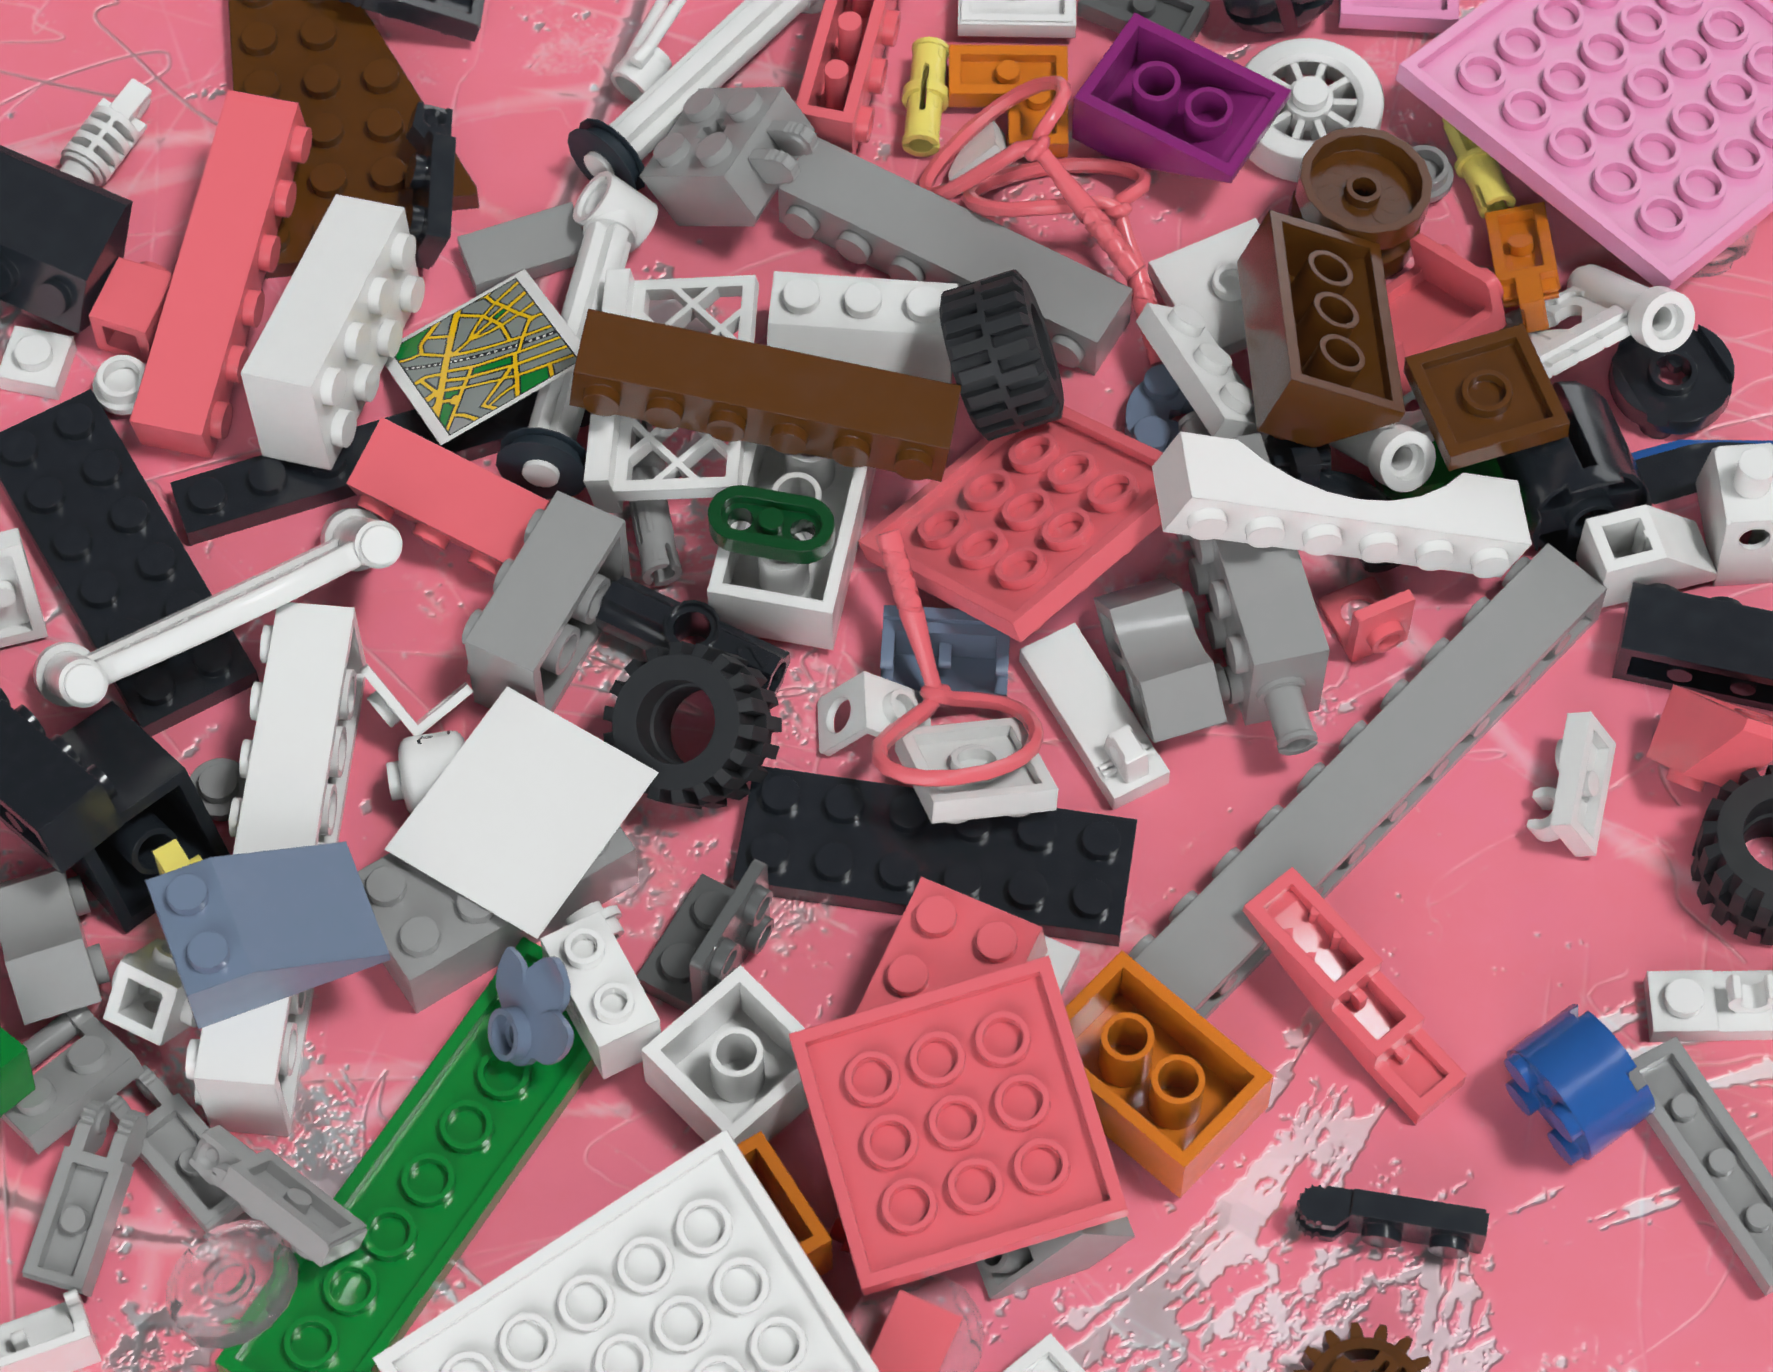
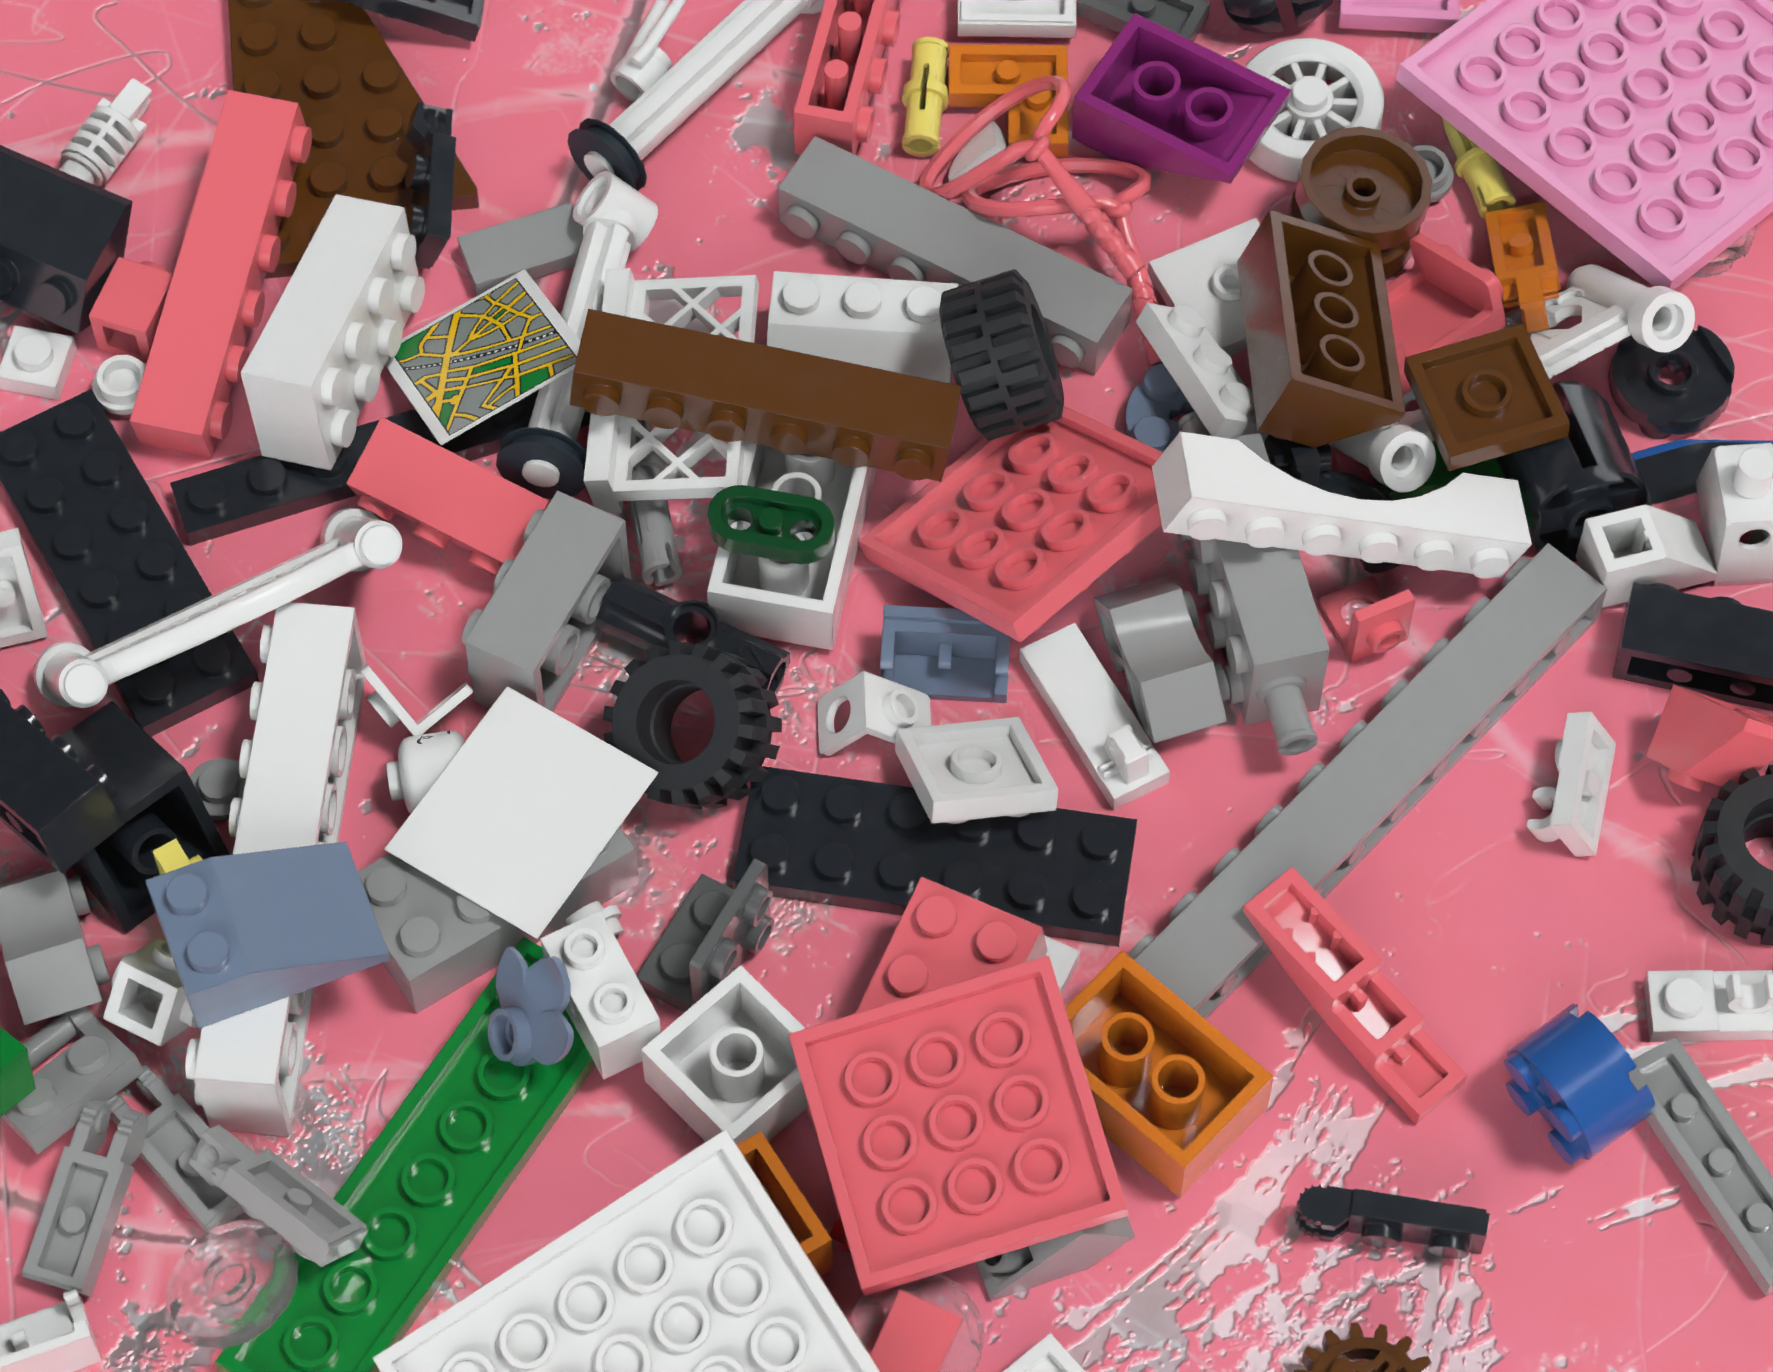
(729, 155): light grey hinge -> none
(935, 693): coral piece -> none

